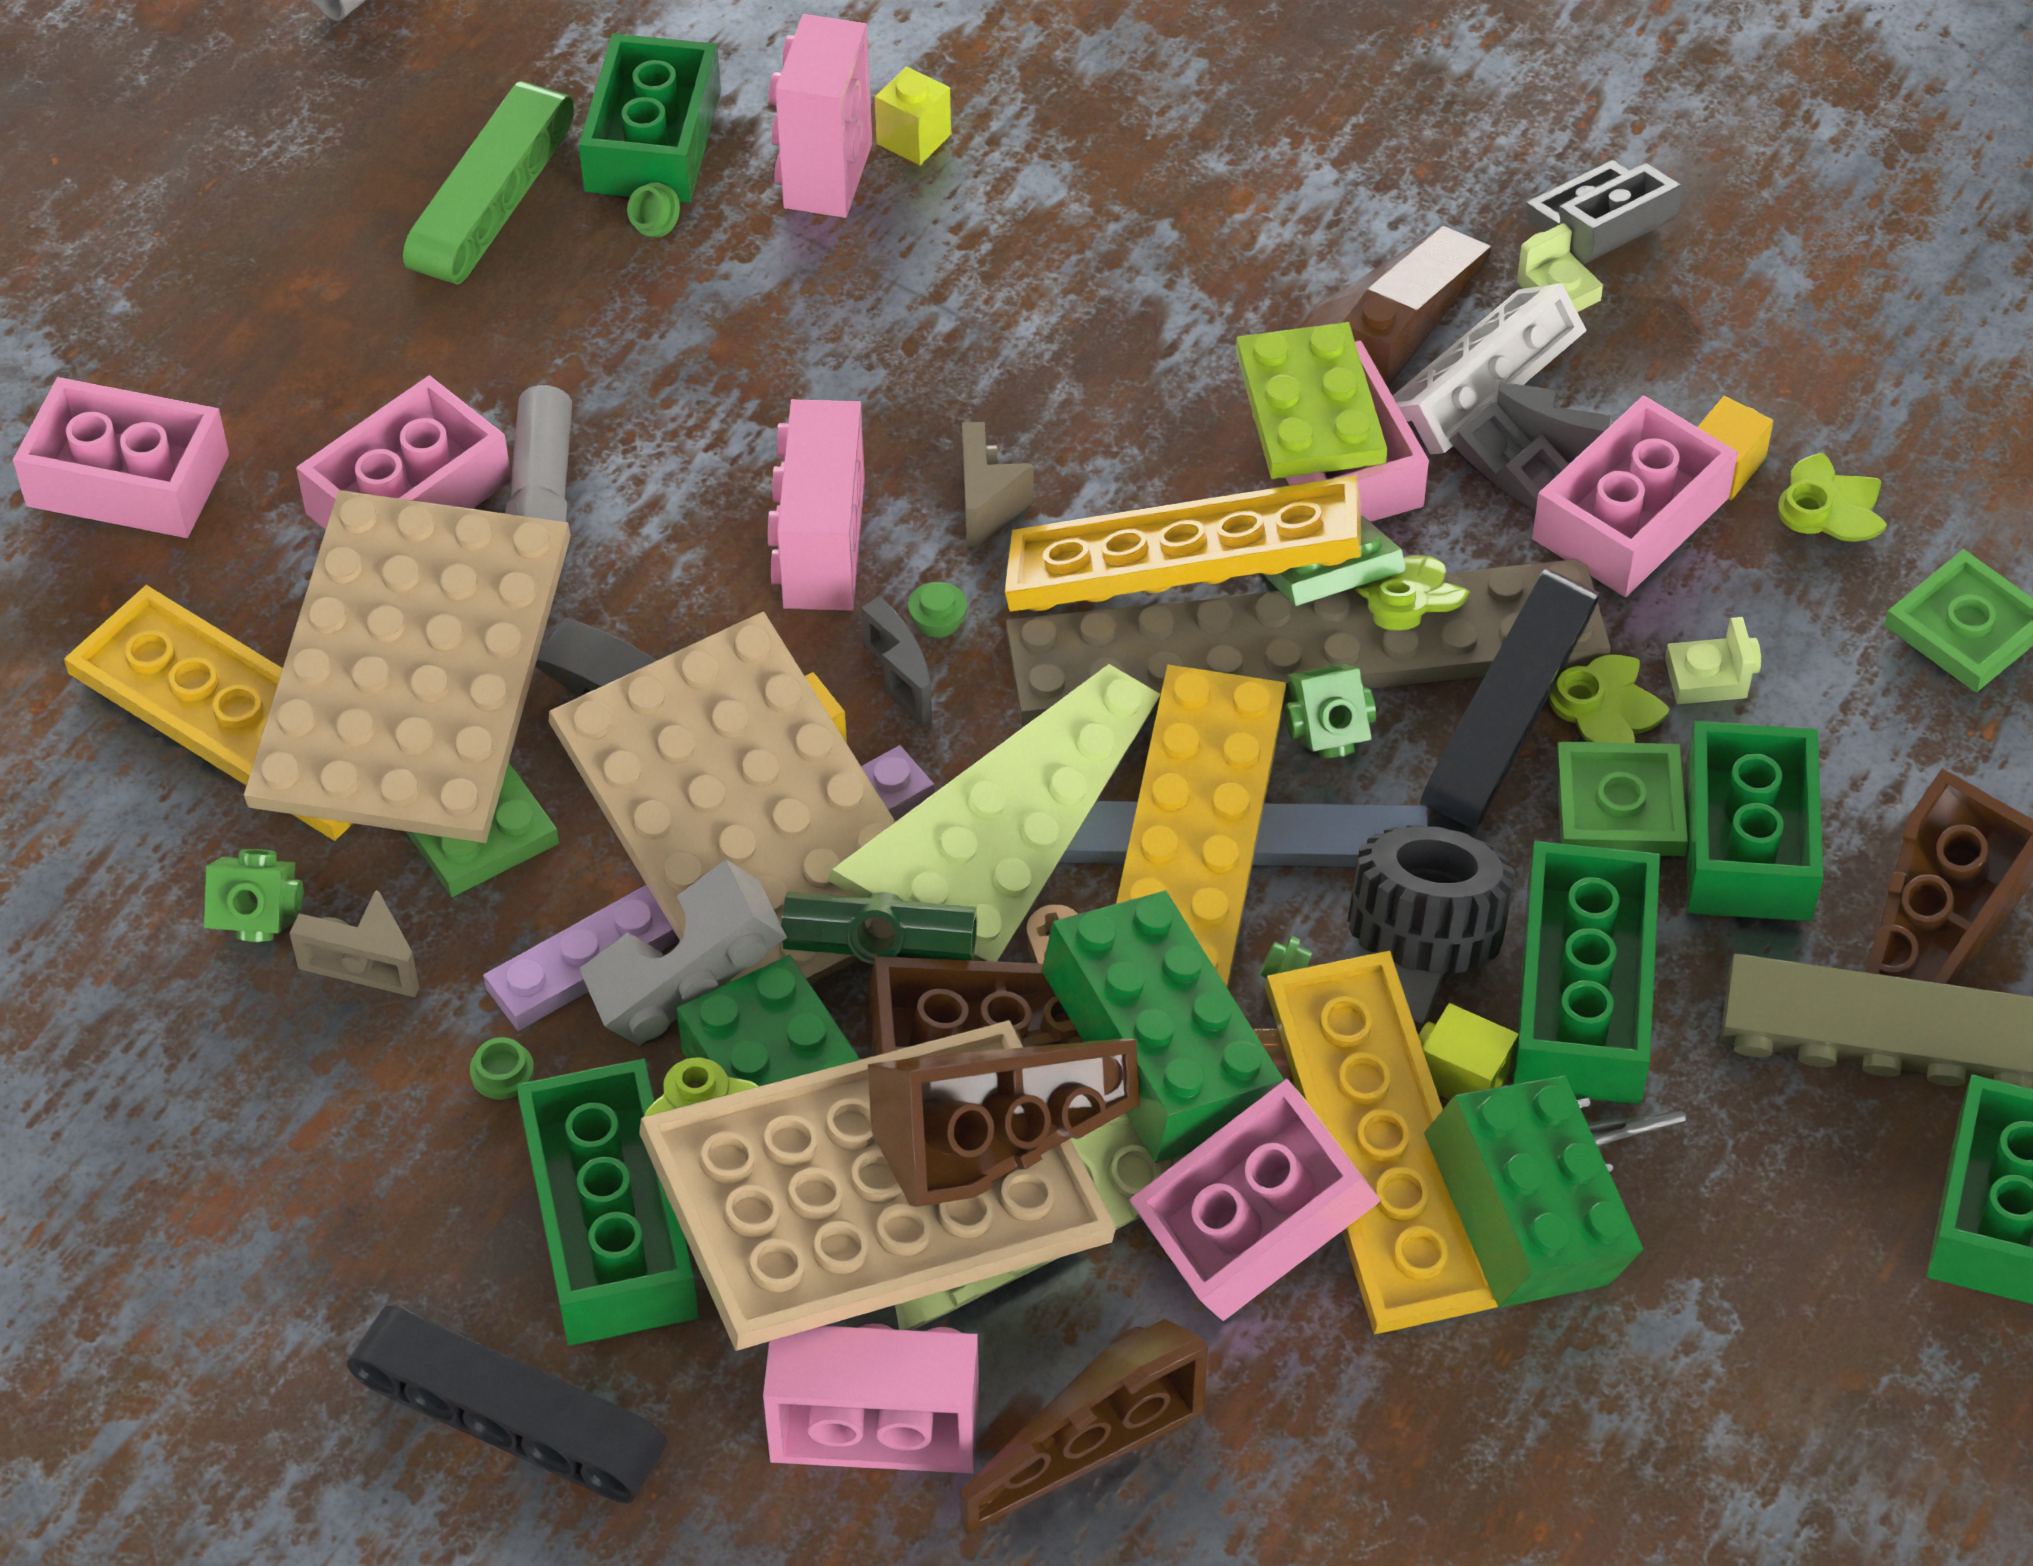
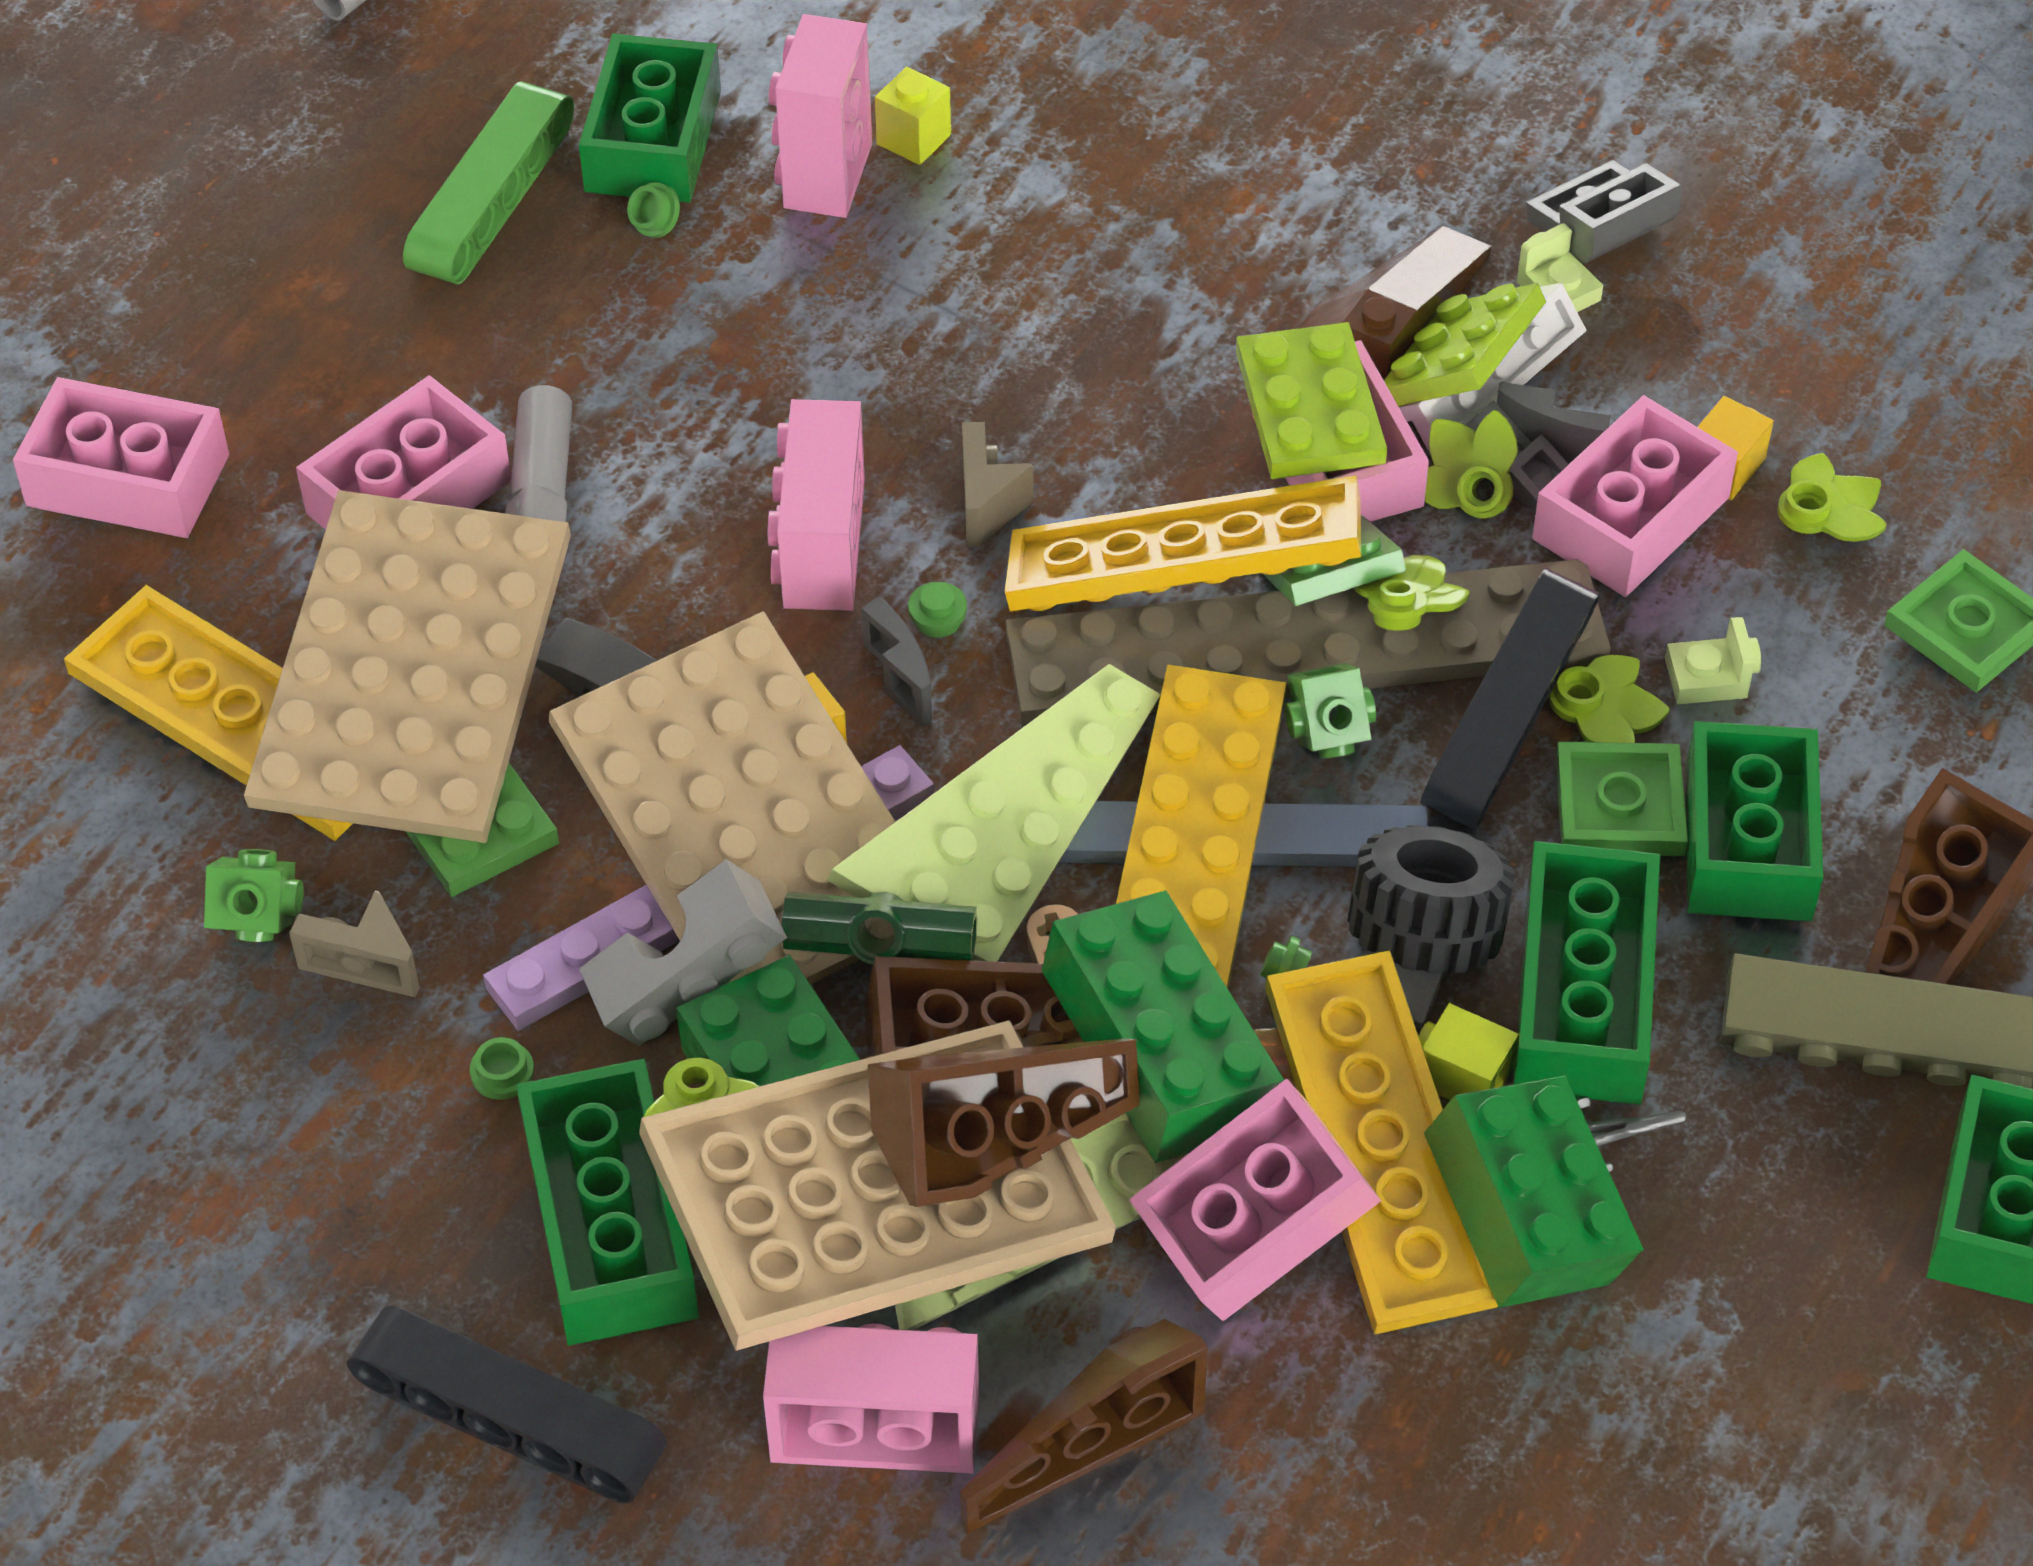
(1463, 343): none -> lime plate
(1466, 458): none -> lime plate

